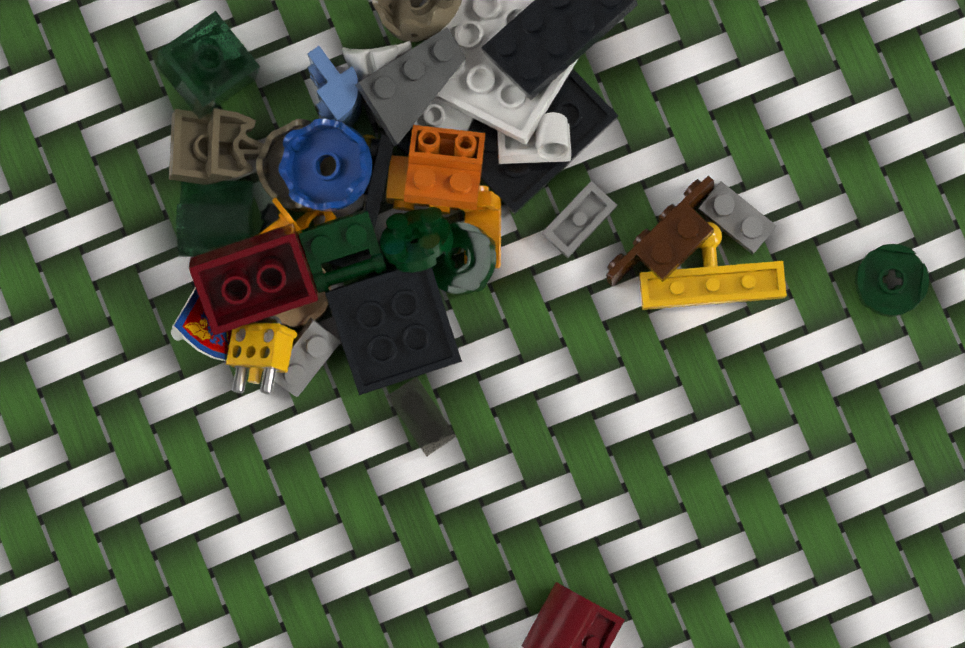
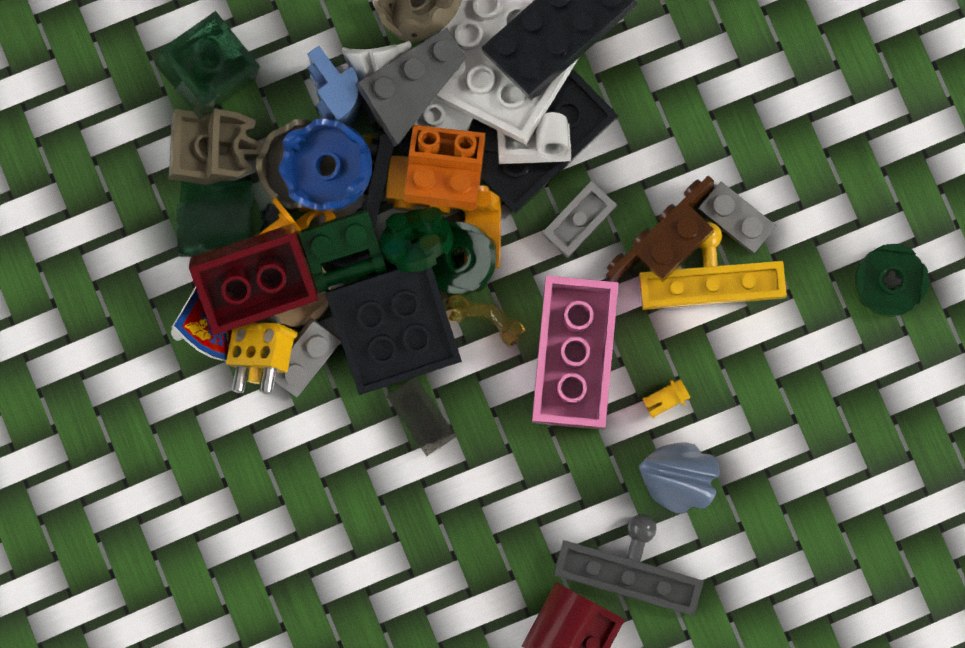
(508, 329): none -> clear yellow arm
(575, 352): none -> bright pink brick
(628, 574): none -> dark grey plate
(666, 398): none -> yellow pin
(680, 476): none -> sand blue hat

